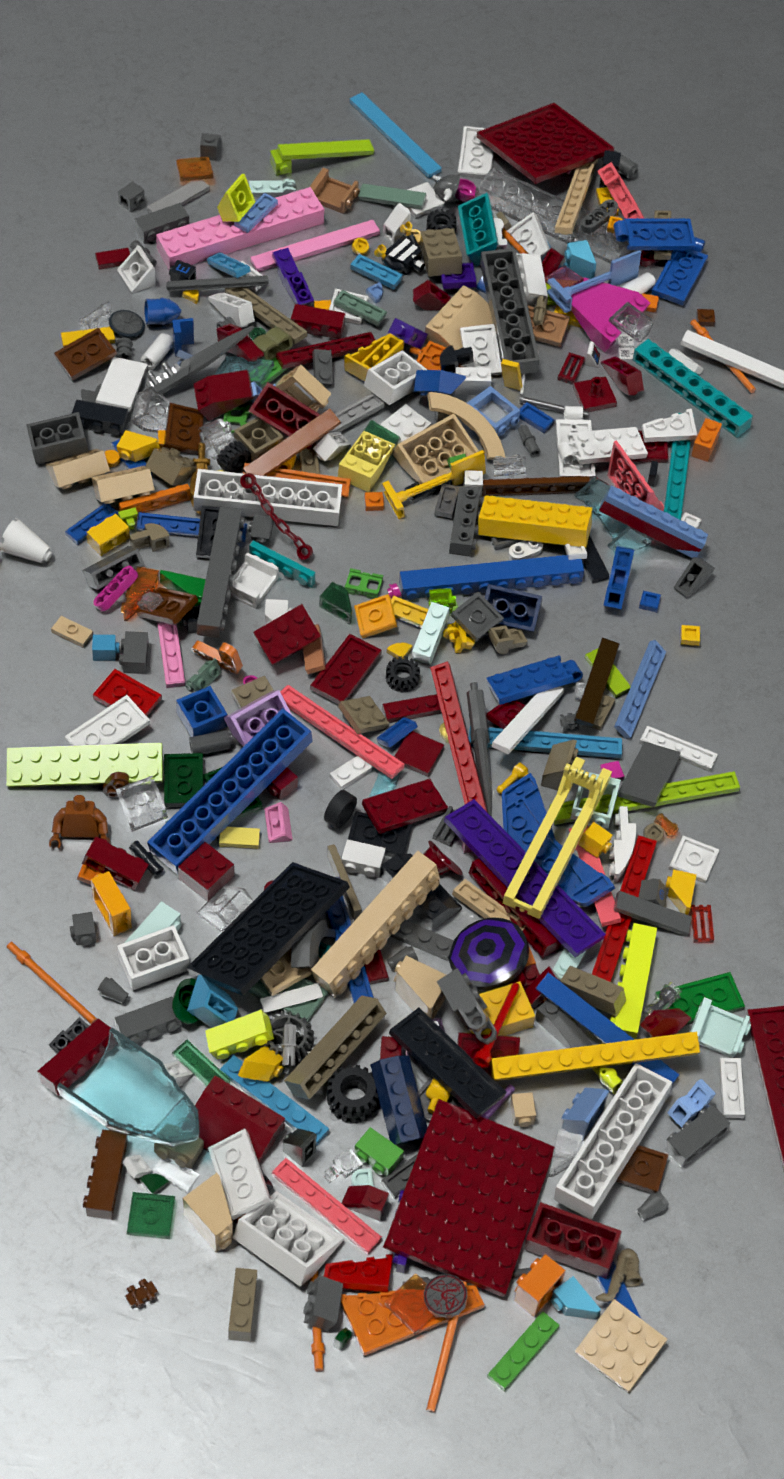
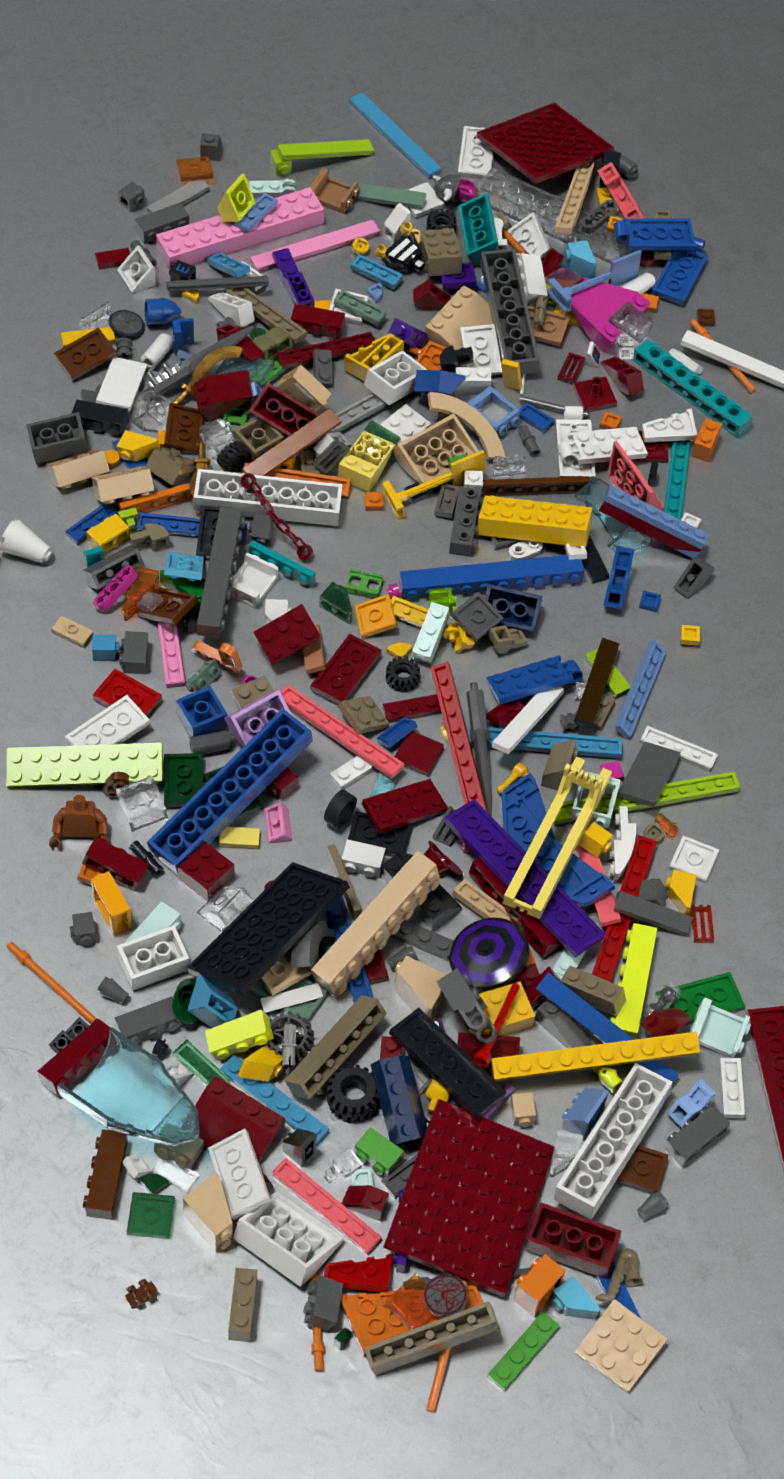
(93, 556): none -> teal plate
(160, 1048): none -> black plate
(184, 566): none -> medium azure plate
(205, 366): none -> pearl gold sword
(346, 449): none -> dark grey tile
(432, 1338): none -> dark tan brick
(610, 421): none -> orange tile

